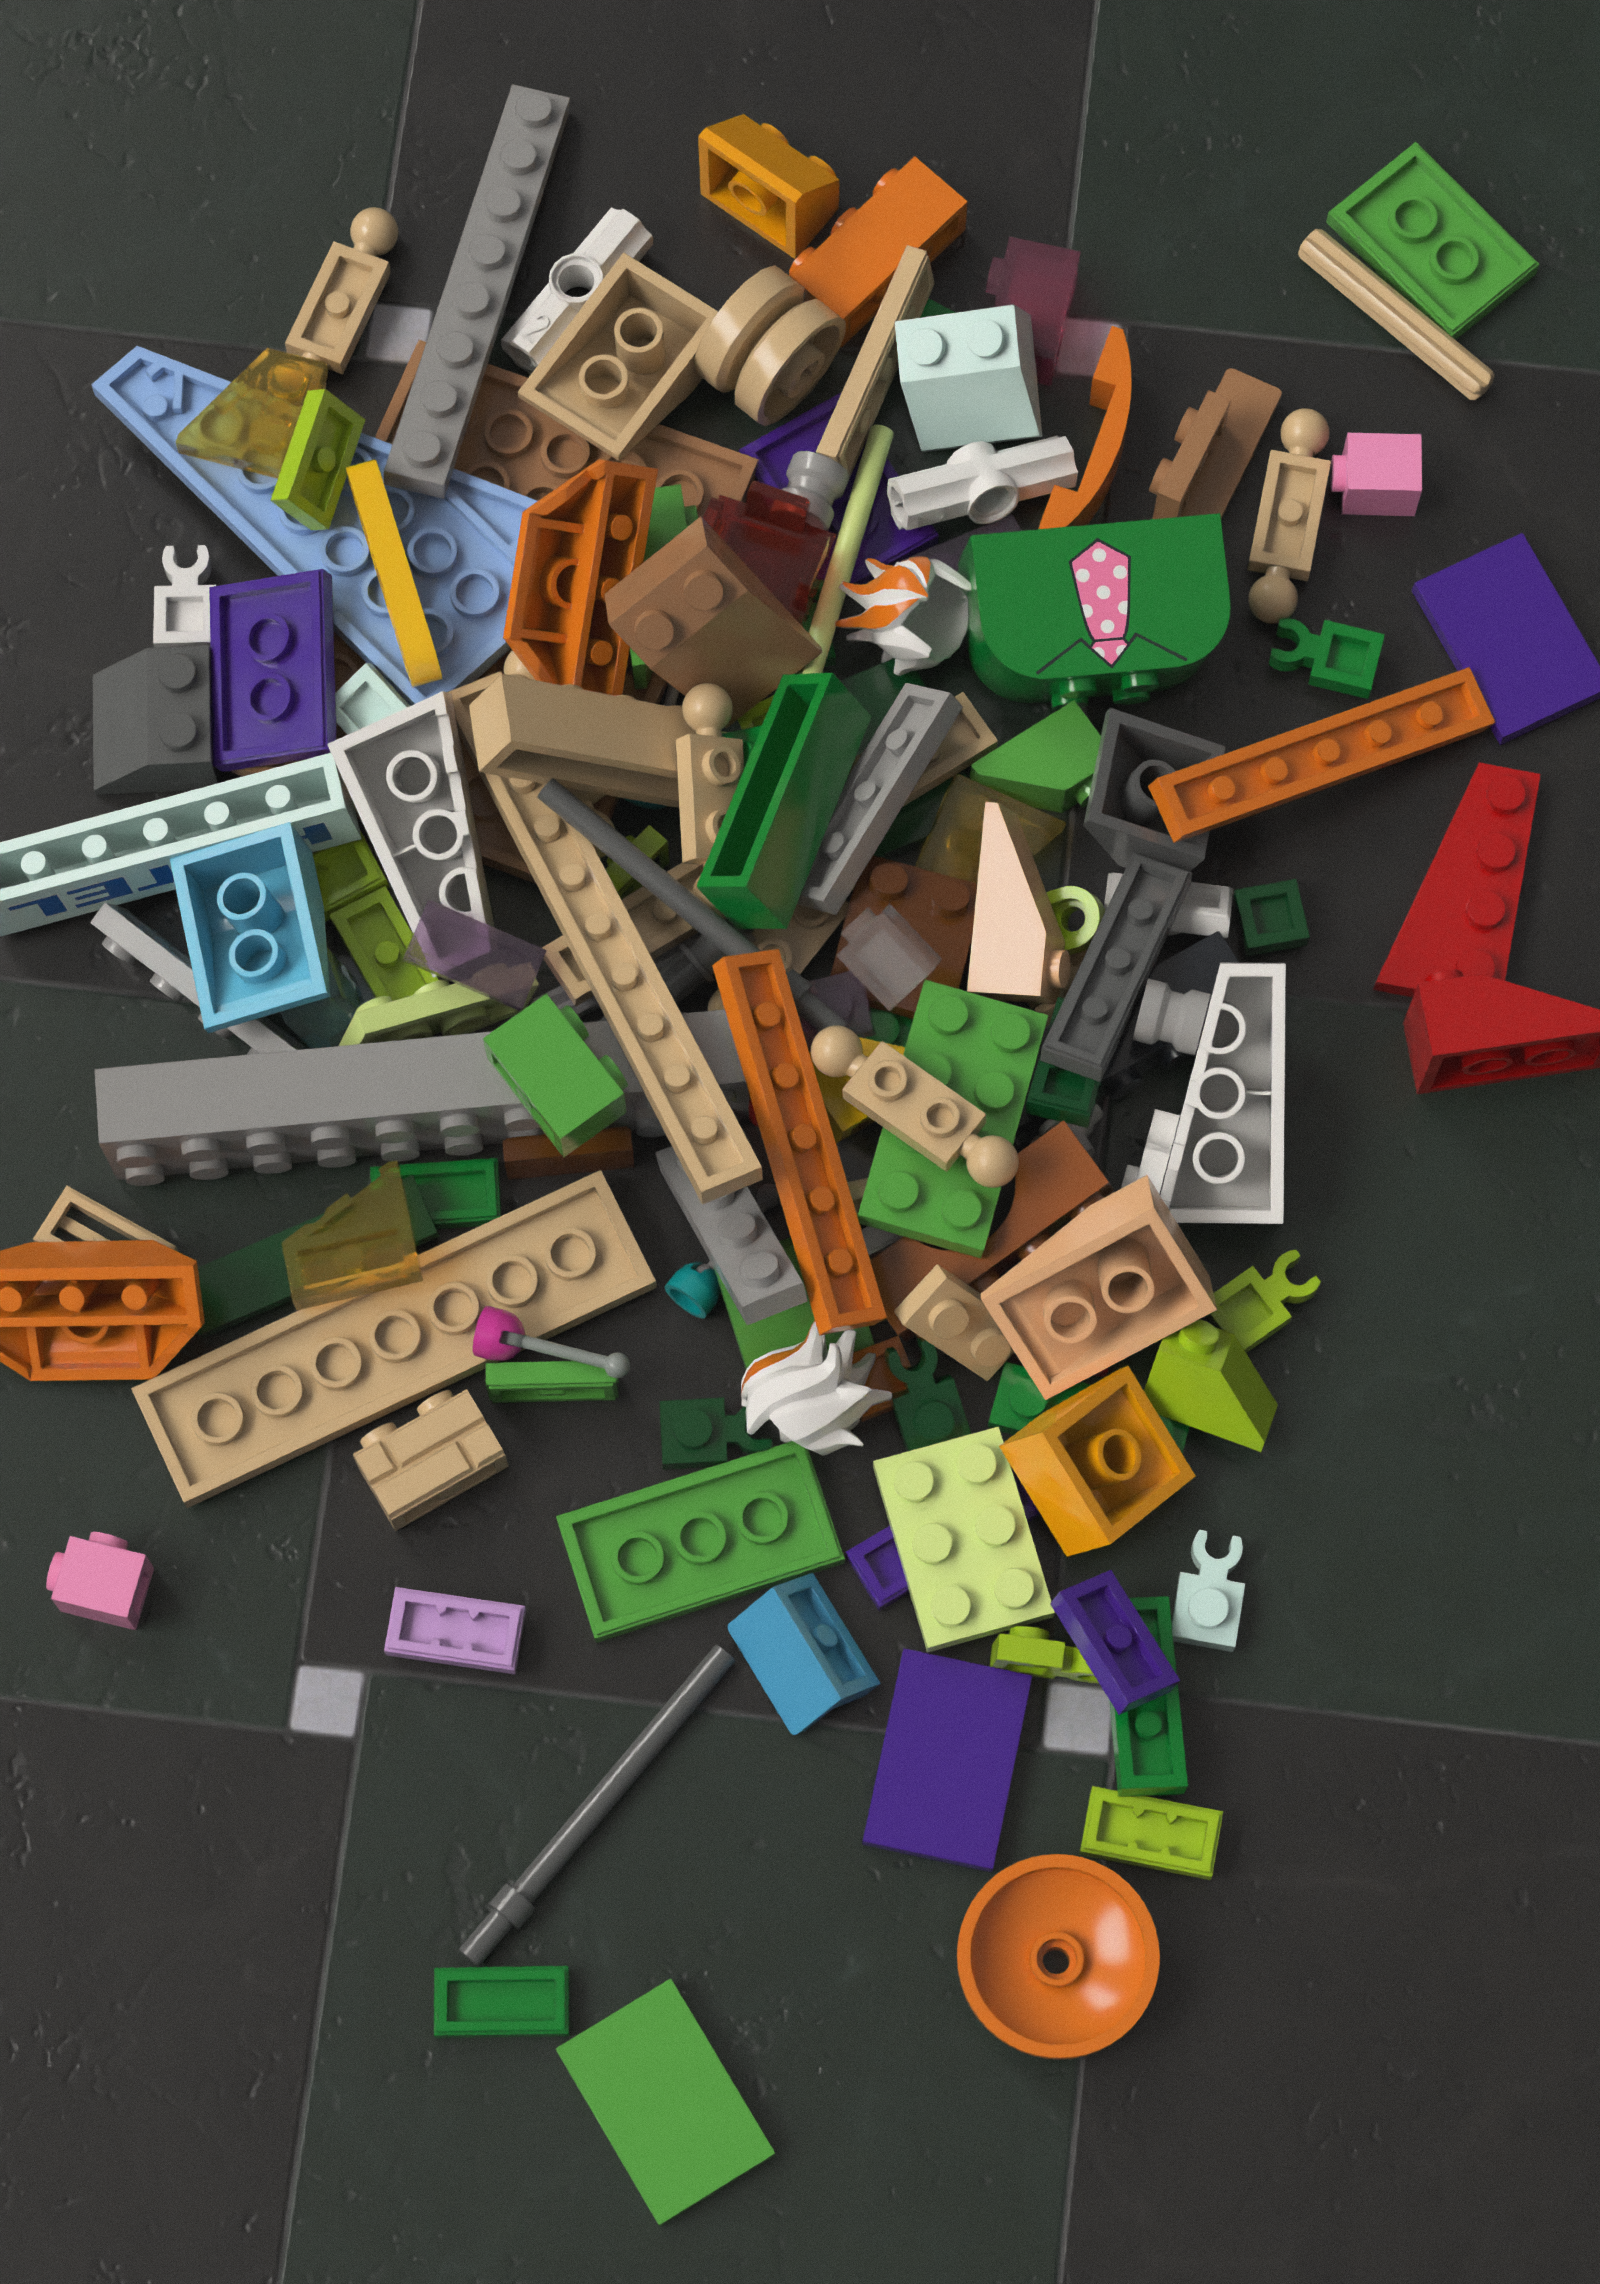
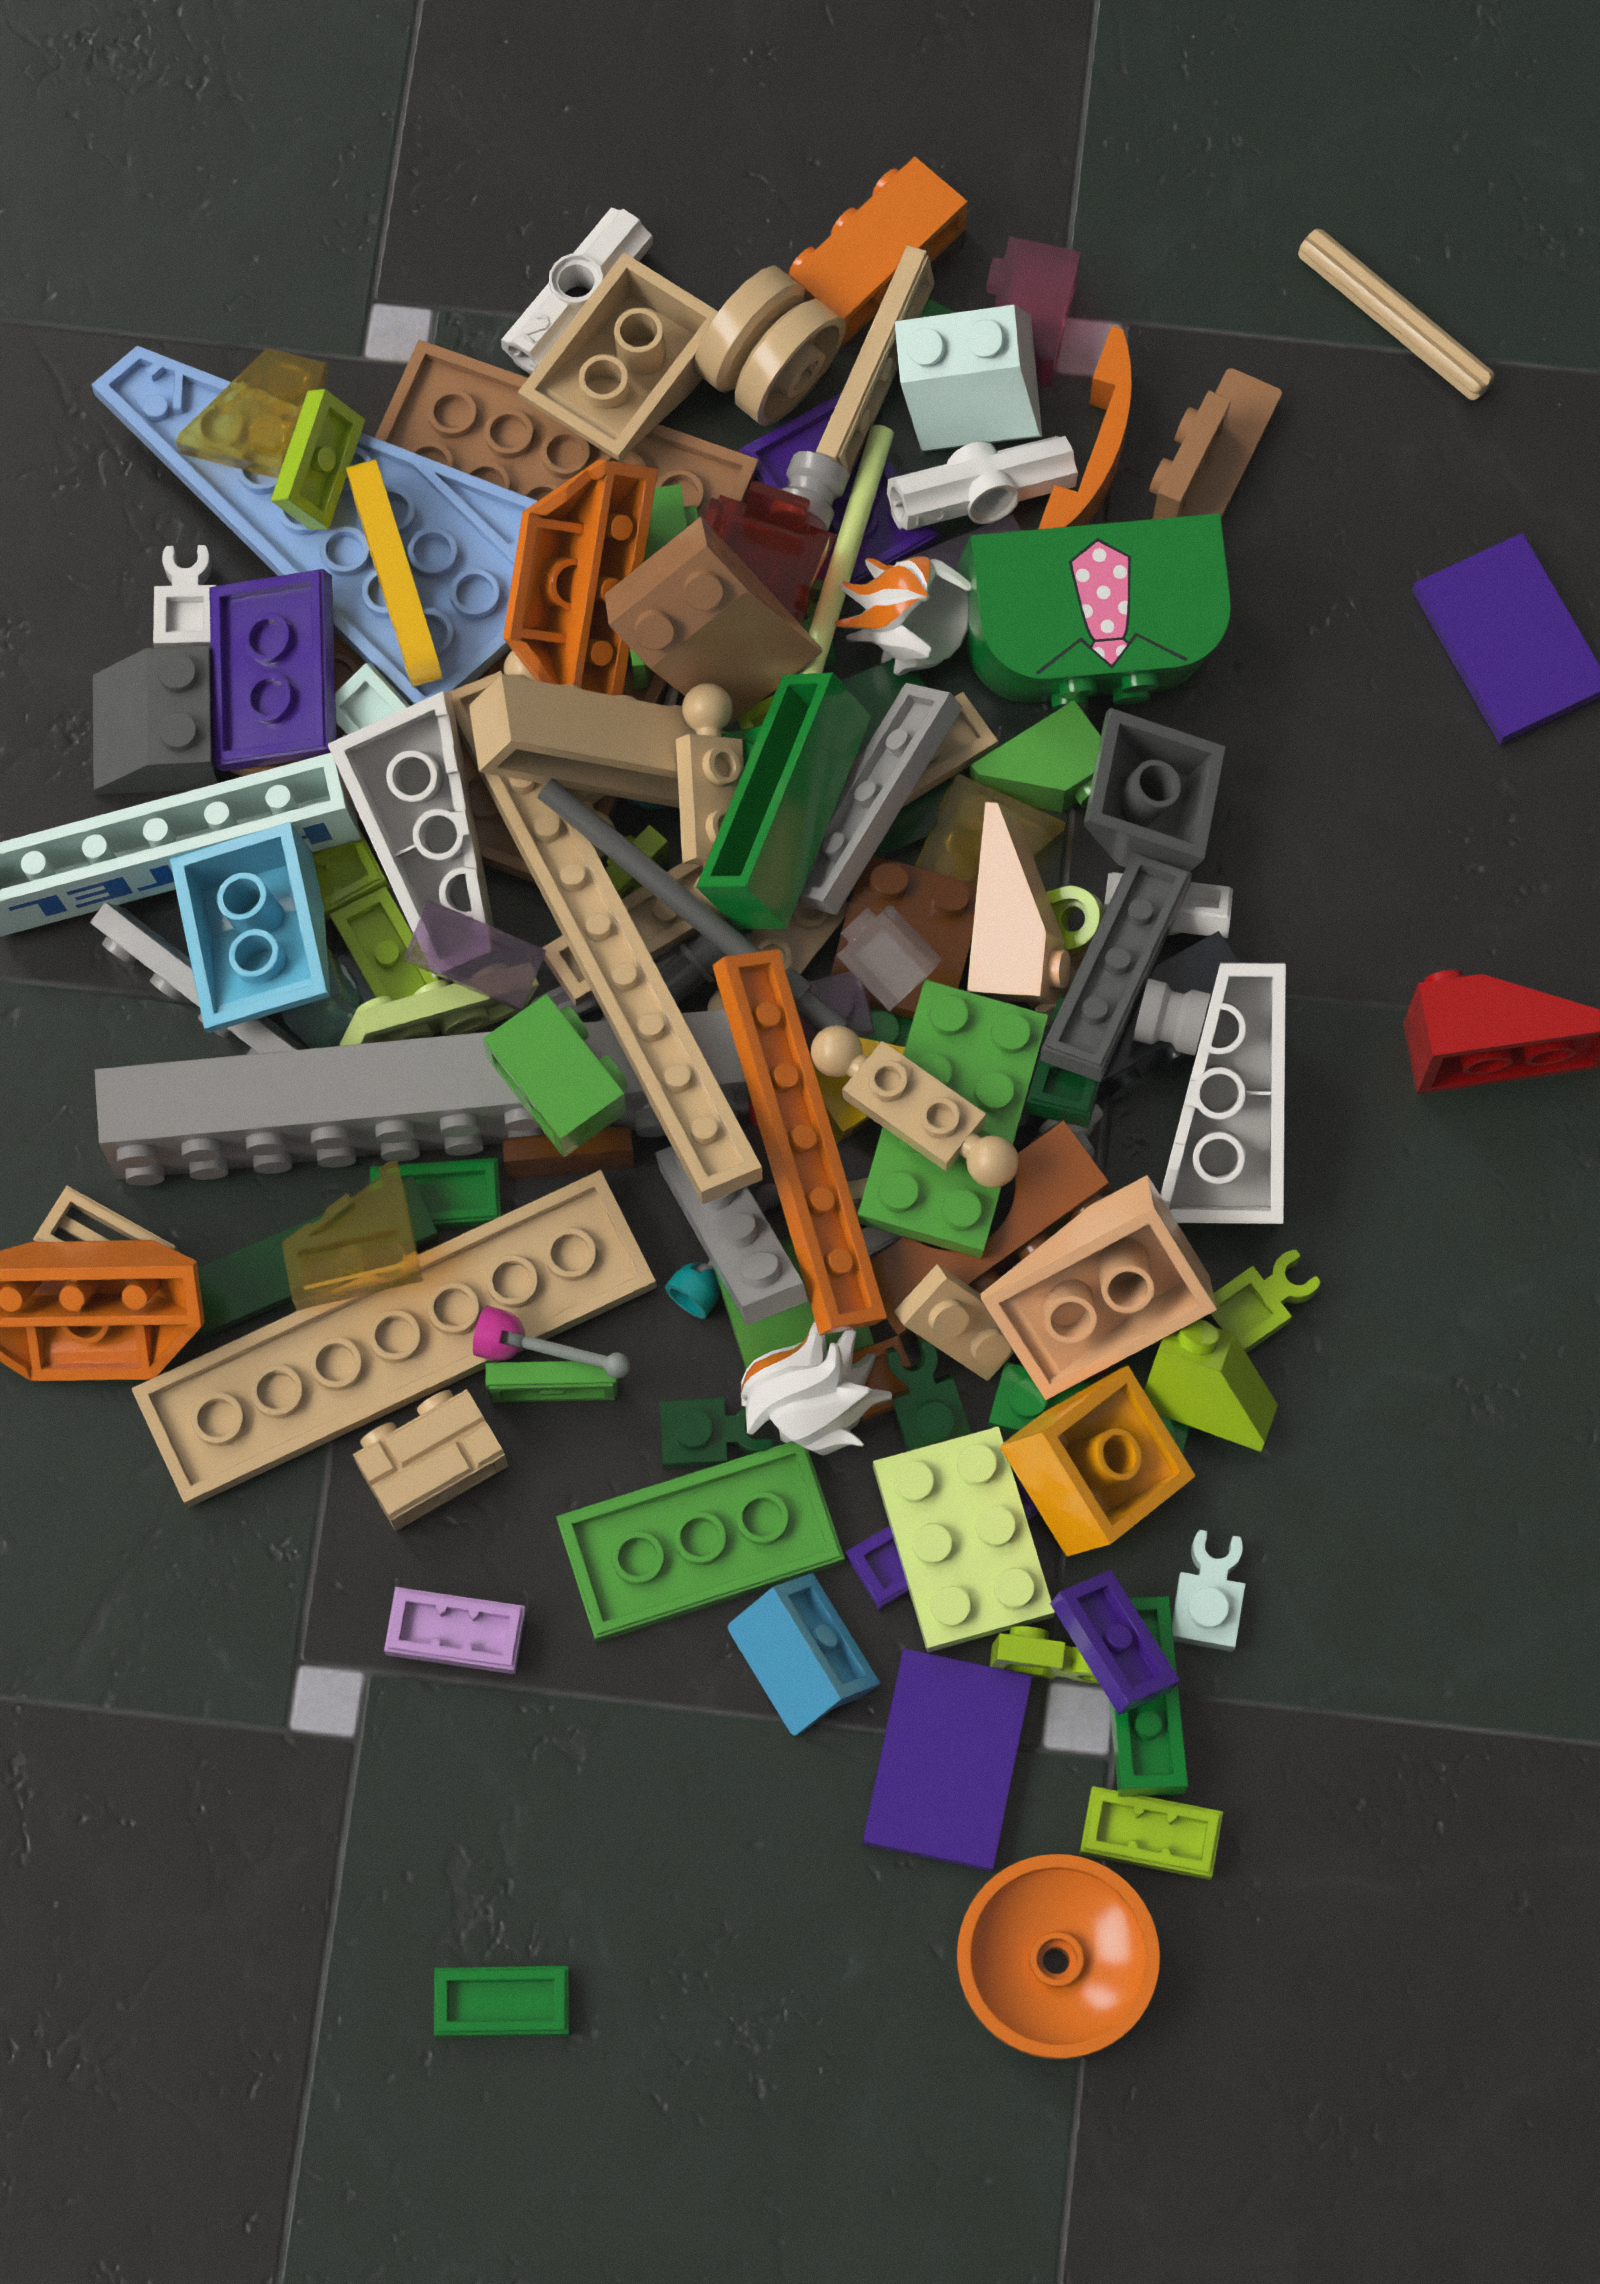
(100, 1580): bright pink brick -> none
(345, 292): tan plate -> none
(476, 292): light grey plate -> none
(514, 1904): dark grey bar -> none
(665, 2102): bright green tile -> none
(766, 182): light orange slope -> none
(1156, 1150): white plate -> none
(1271, 917): dark green plate -> none
(1289, 515): tan plate -> none
(1320, 755): orange plate -> none
(1340, 657): green plate -> none
(1378, 474): bright pink brick -> none
(1432, 242): bright green tile -> none
(1472, 886): red wing -> none

